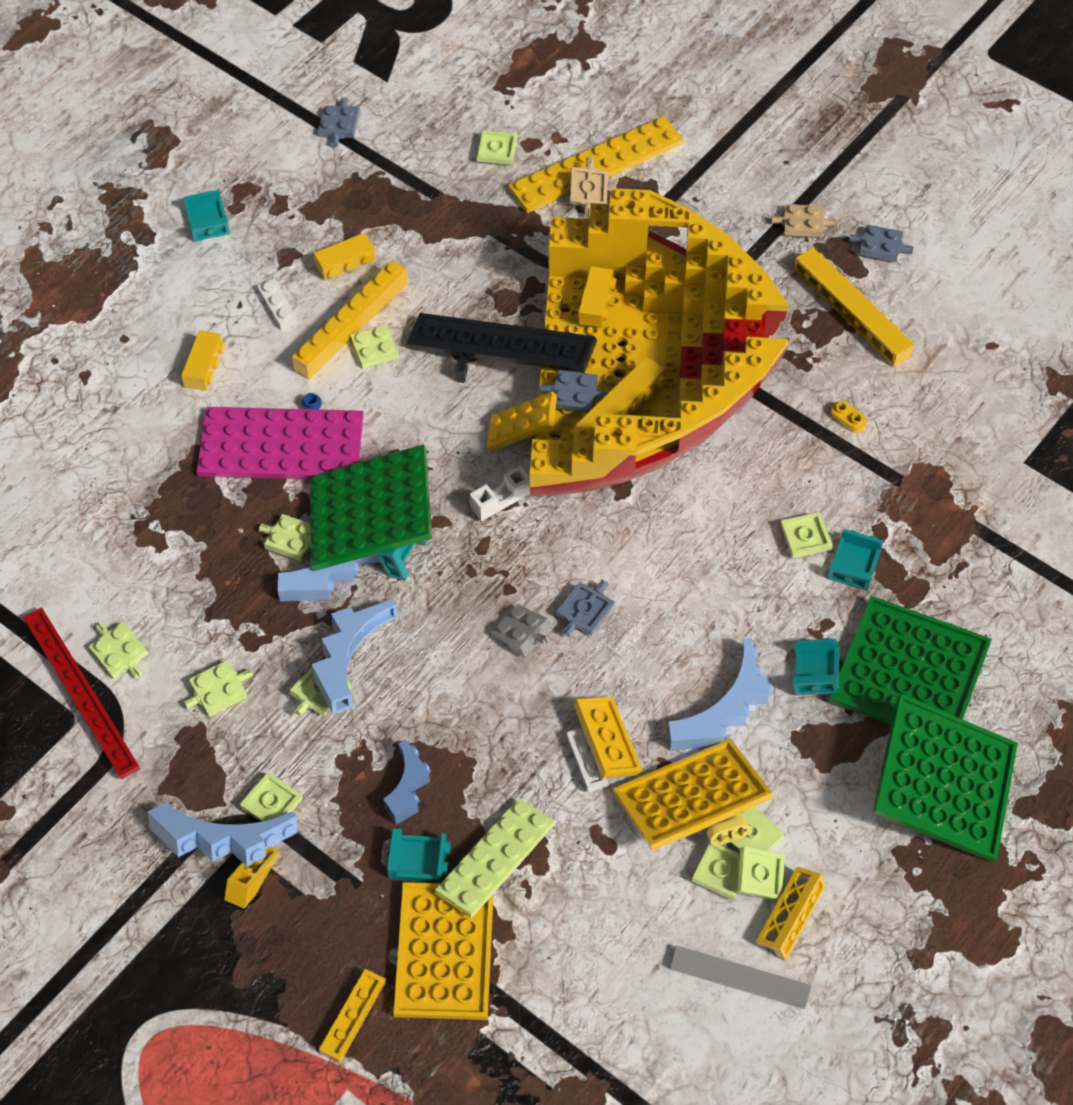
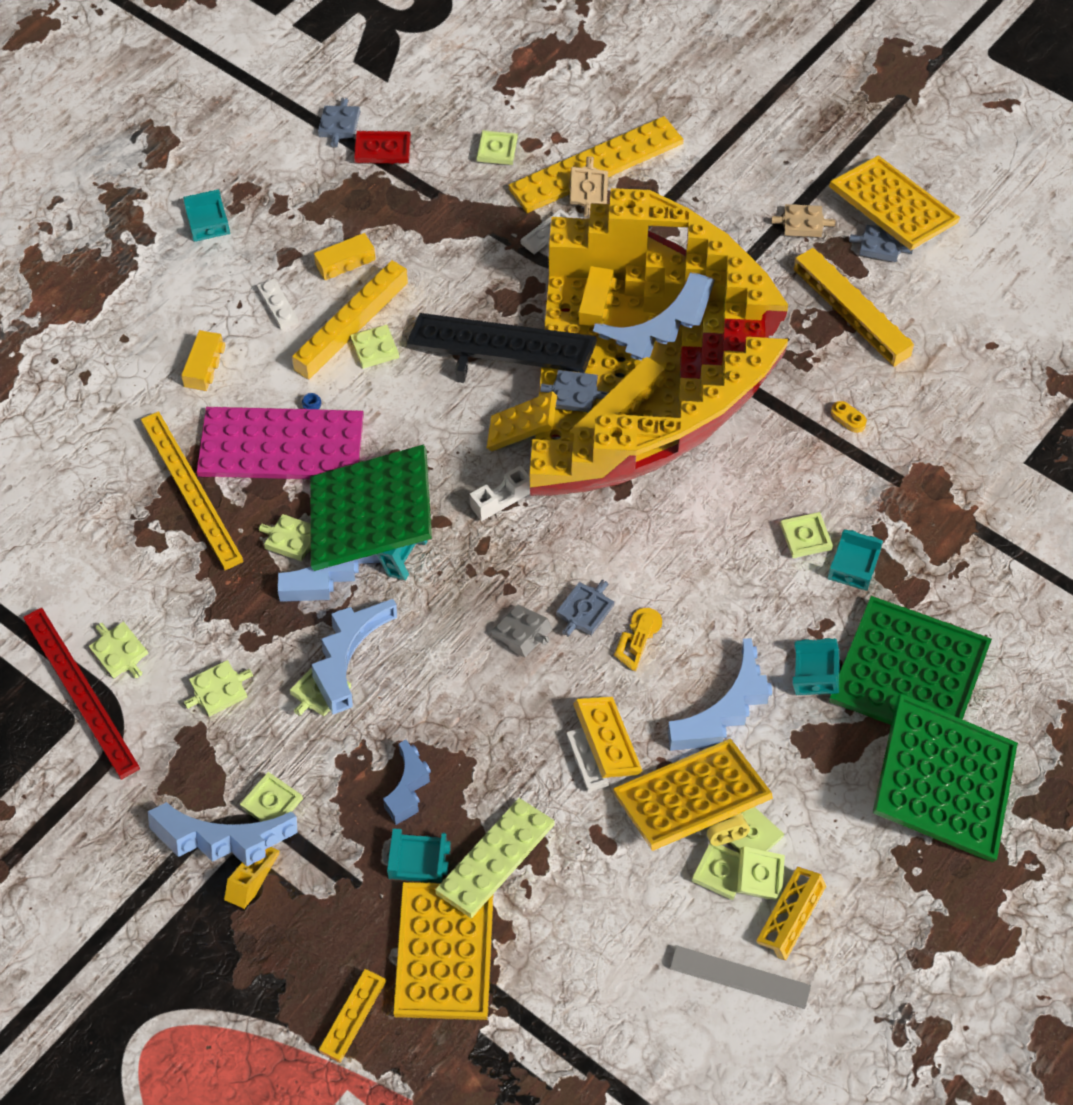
(192, 491): none -> yellow plate
(382, 147): none -> red plate
(540, 235): none -> white plate
(643, 624): none -> yellow piece
(685, 310): none -> light blue arch
(894, 202): none -> yellow plate

